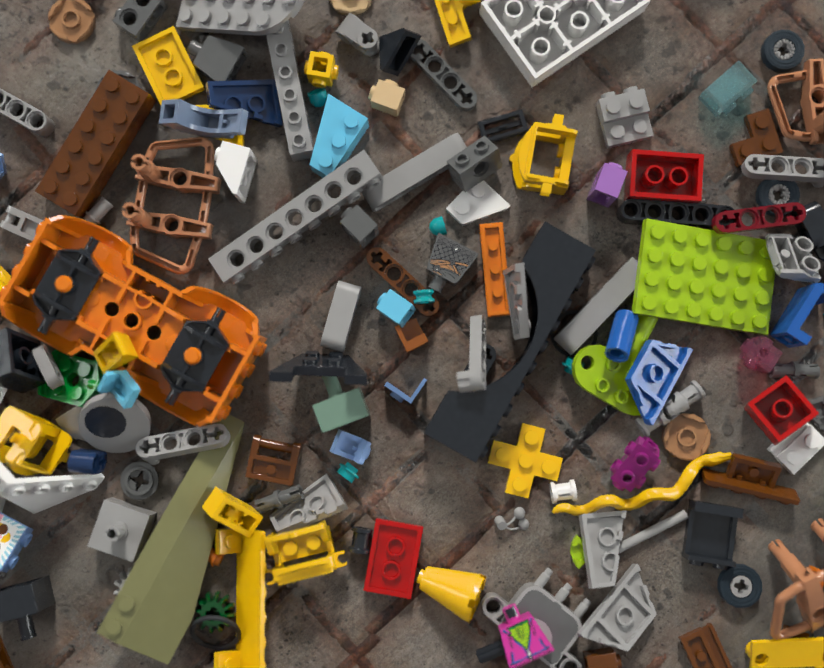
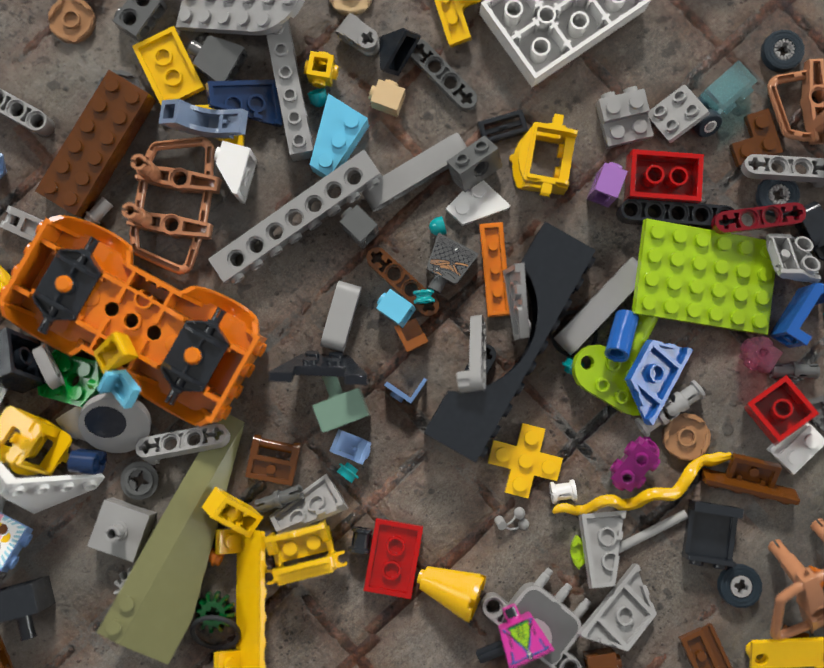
(682, 112): none -> light grey plate

